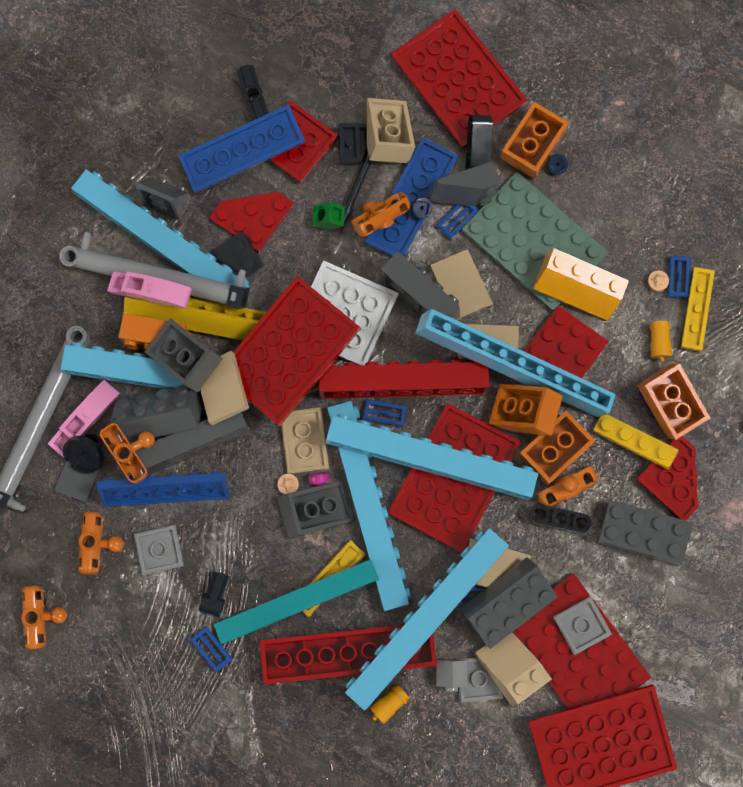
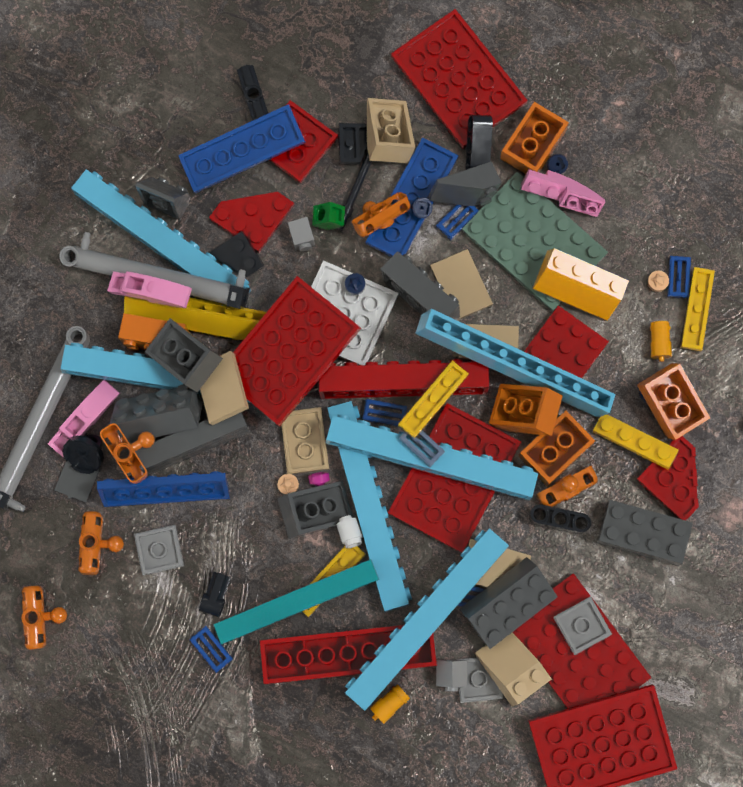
(301, 234): none -> light grey brick
(349, 531): none -> white brick
(355, 284): none -> dark blue tile
(416, 451): none -> sand blue tile
(433, 399): none -> yellow tile
(565, 190): none -> bright pink slope

